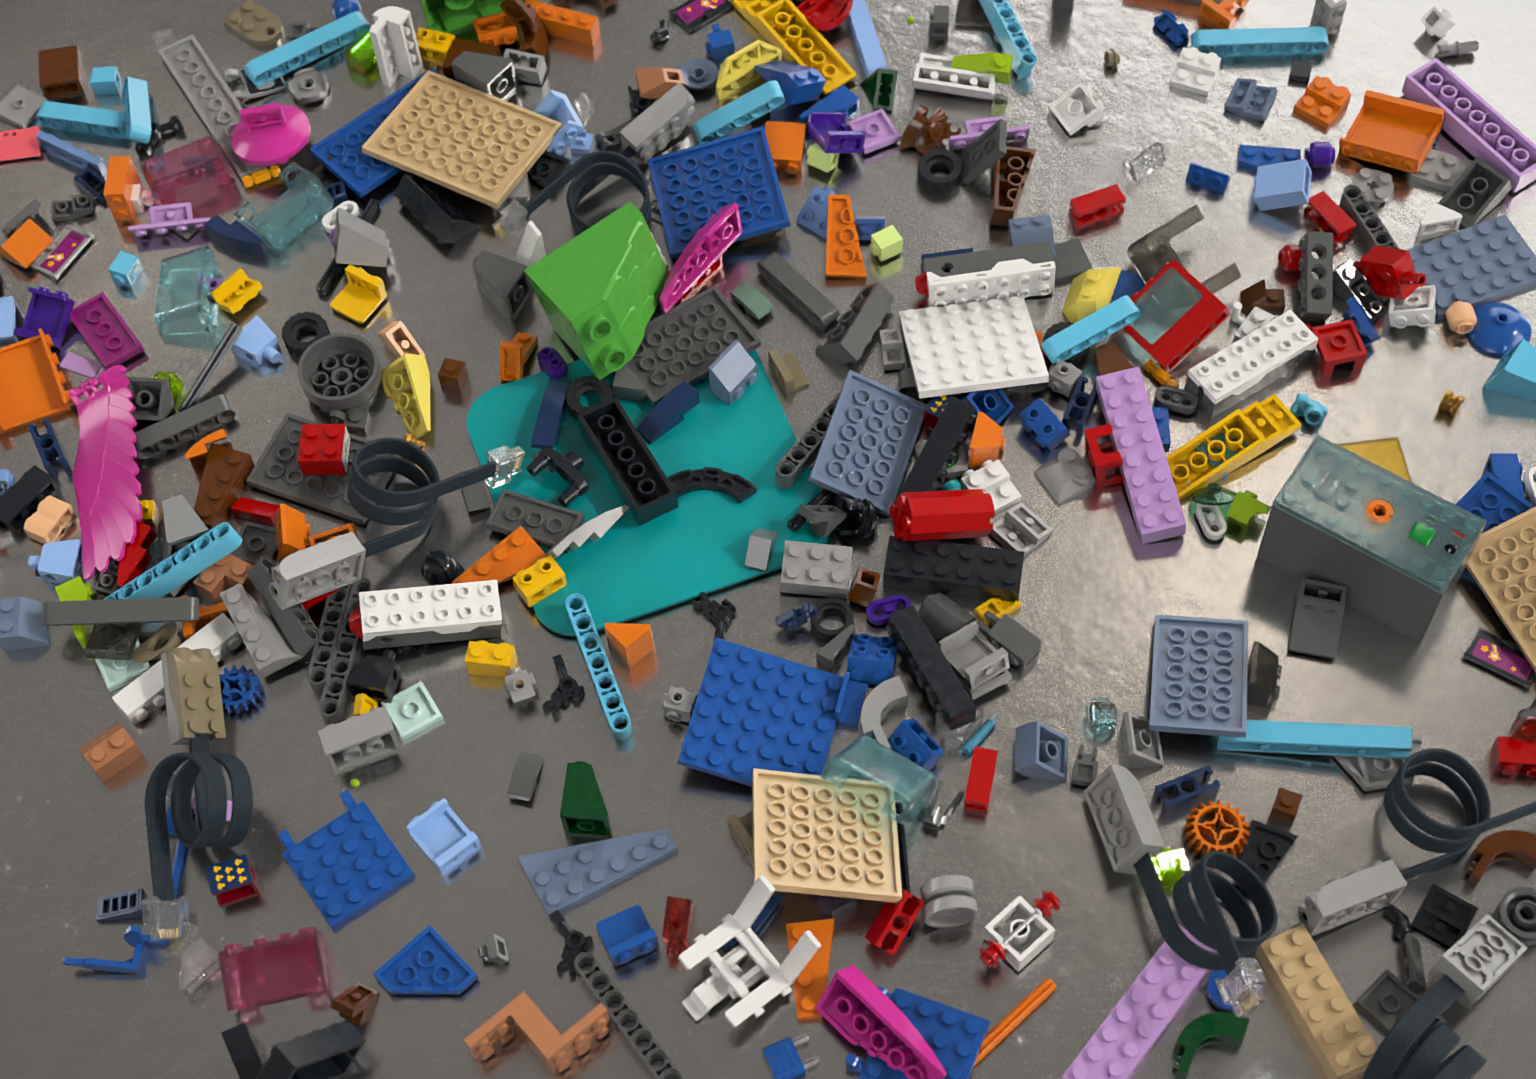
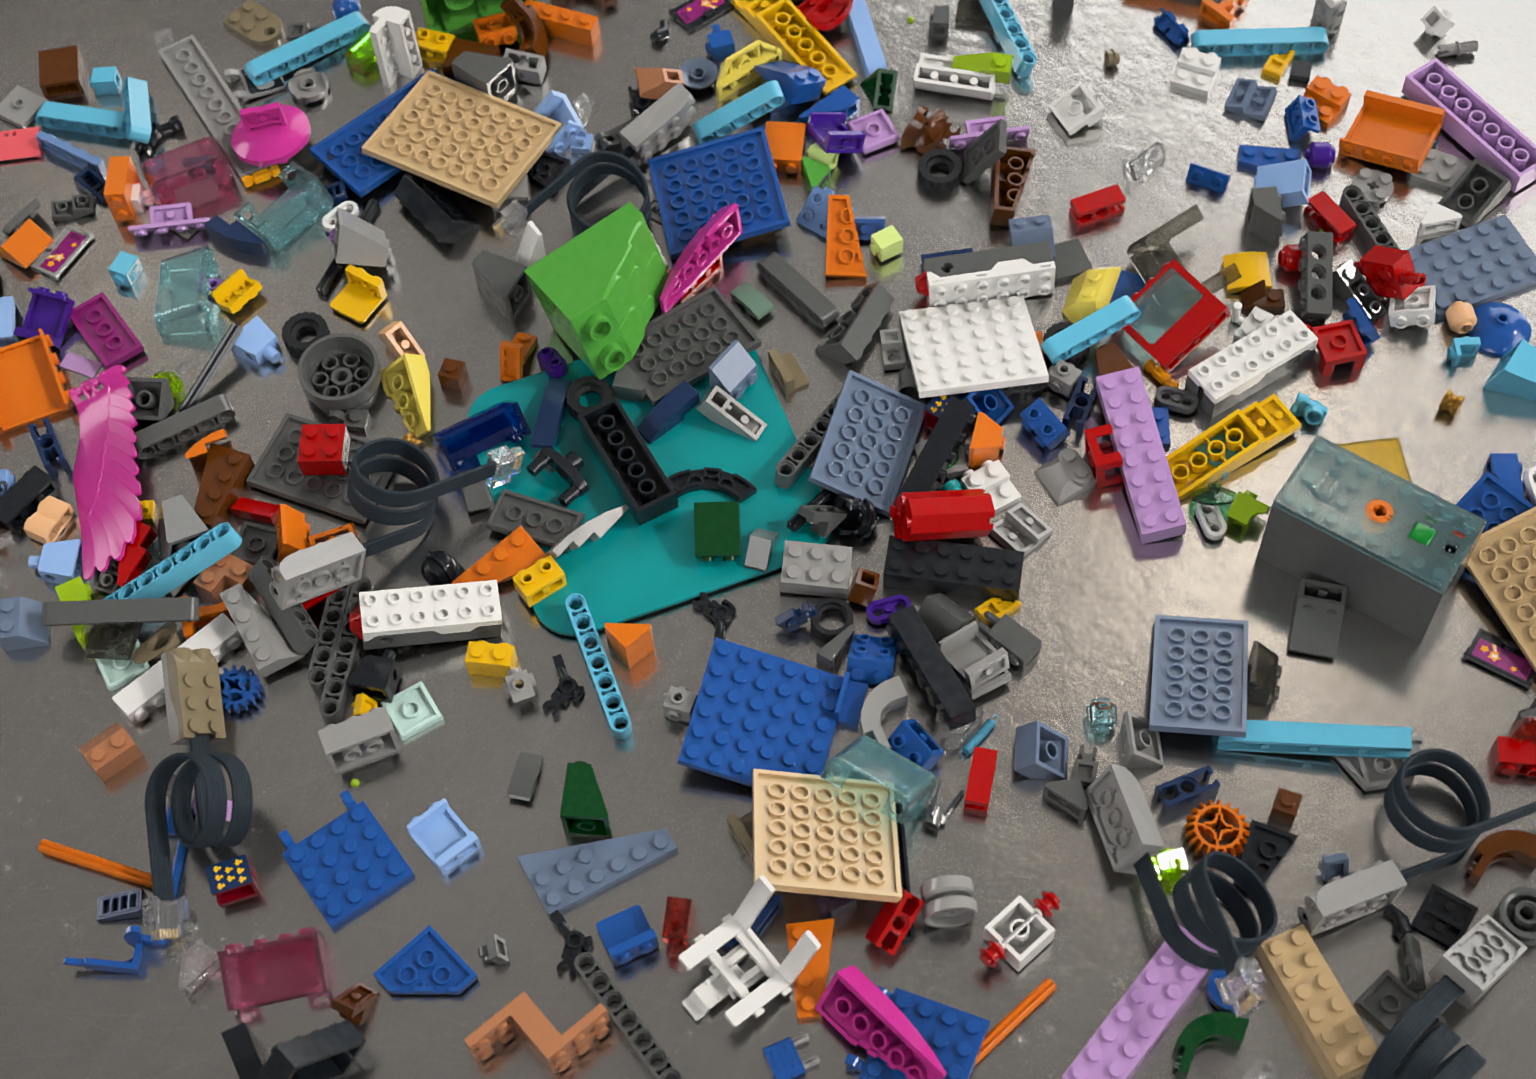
(95, 862): none -> orange axle
(480, 433): none -> clear blue windscreen
(717, 530): none -> dark green slope
(730, 414): none -> light grey slope
(815, 173): none -> bright green slope
(1068, 795): none -> dark grey slope
(1252, 267): none -> yellow slope
(1265, 214): none -> dark grey slope
(1277, 65): none -> yellow tile
(1301, 117): none -> blue bracket
(1335, 866): none -> sand blue tile
(1463, 347): none -> medium azure bracket

